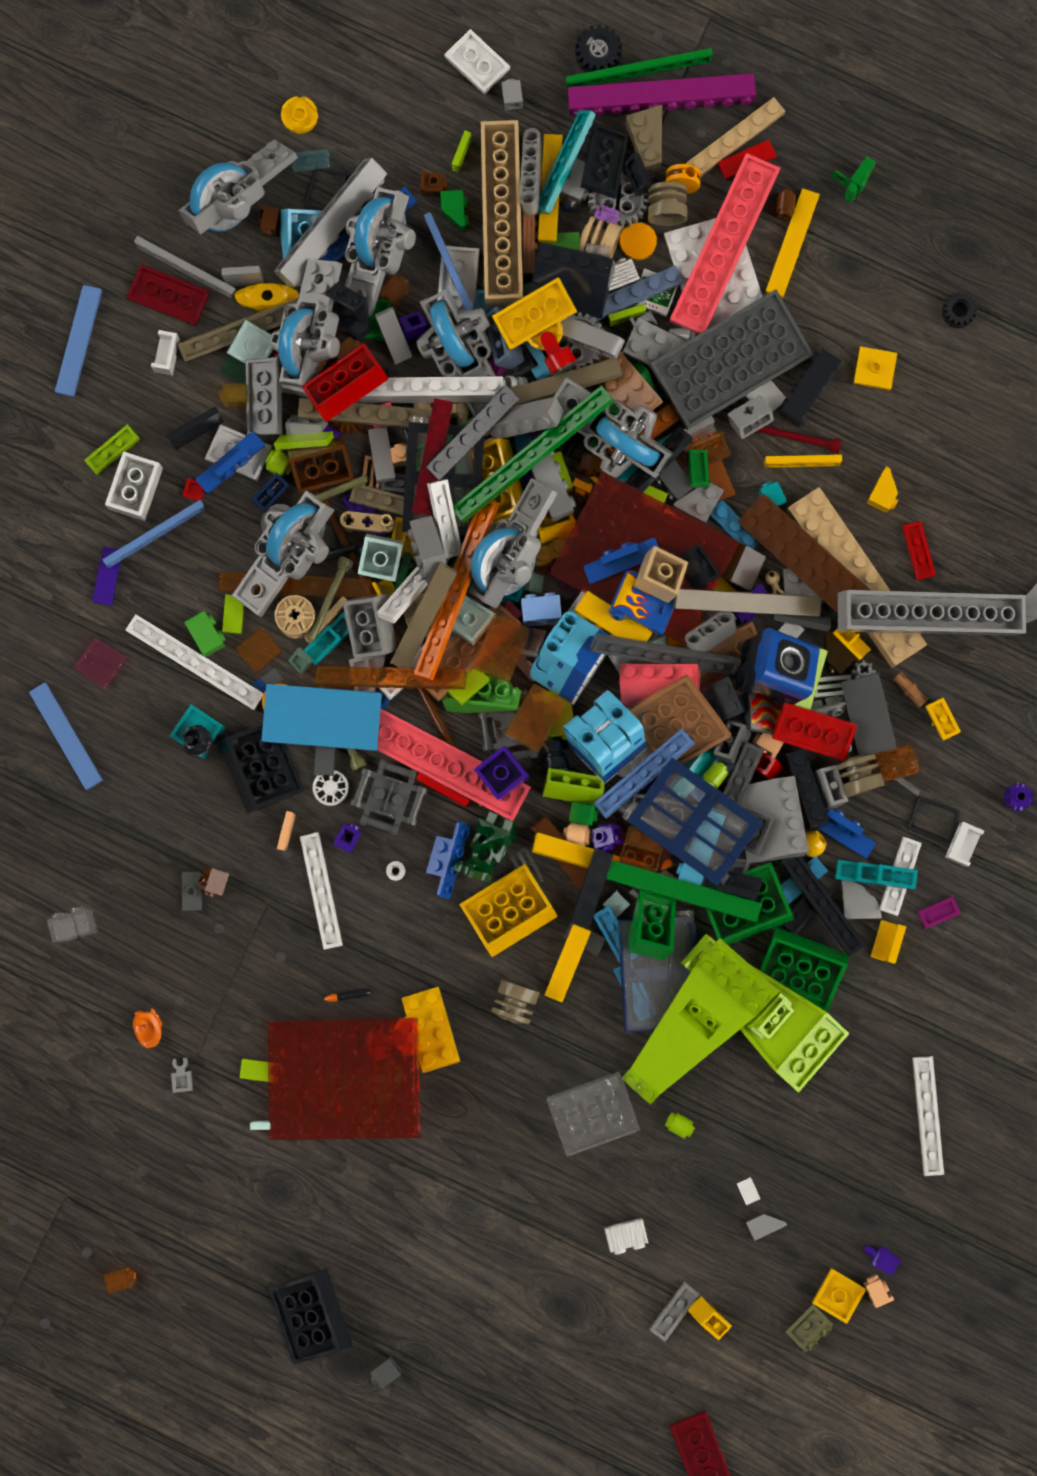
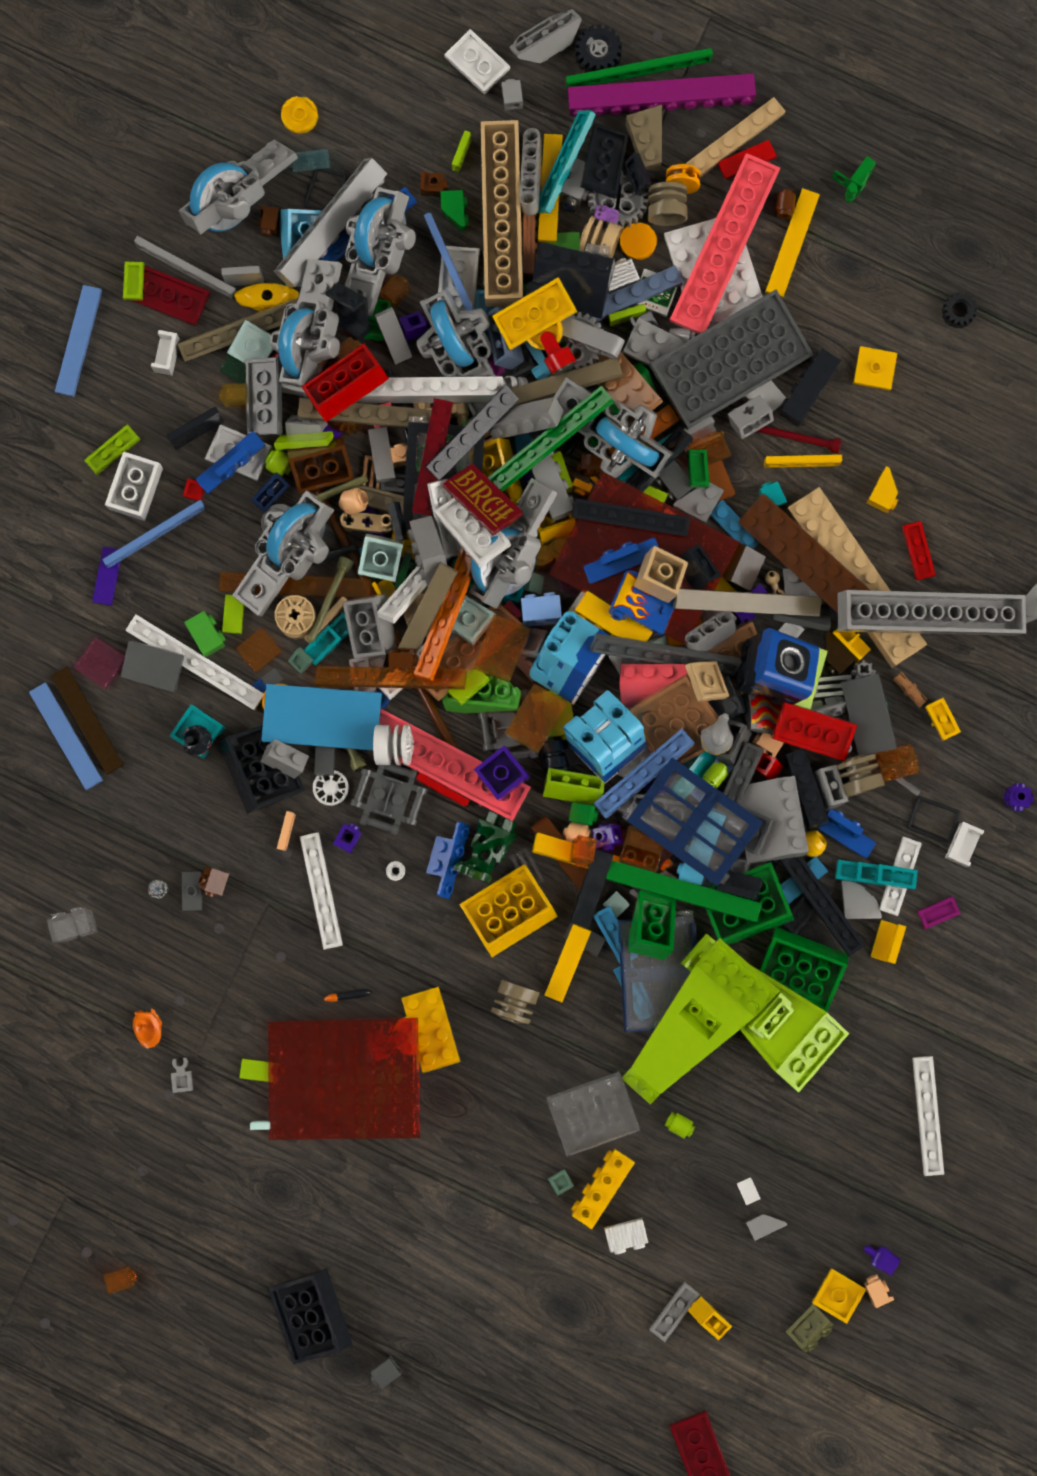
(87, 720): none -> dark brown tile
(133, 281): none -> lime tile
(152, 666): none -> dark grey tile
(157, 889): none -> clear smoke tile
(284, 758): none -> light grey brick
(353, 501): none -> light nougat head
(396, 744): none -> white wheel
(397, 521): none -> black tile
(402, 658): none -> reddish brown brick
(471, 533): none -> white plate
(482, 499): none -> dark red tile
(547, 37): none -> light grey wedge
(561, 1182): none -> sand green tile
(583, 851): none -> clear orange brick
(602, 1188): none -> yellow brick
(631, 517): none -> black plate
(707, 681): none -> tan tile
(717, 737): none -> light grey hair

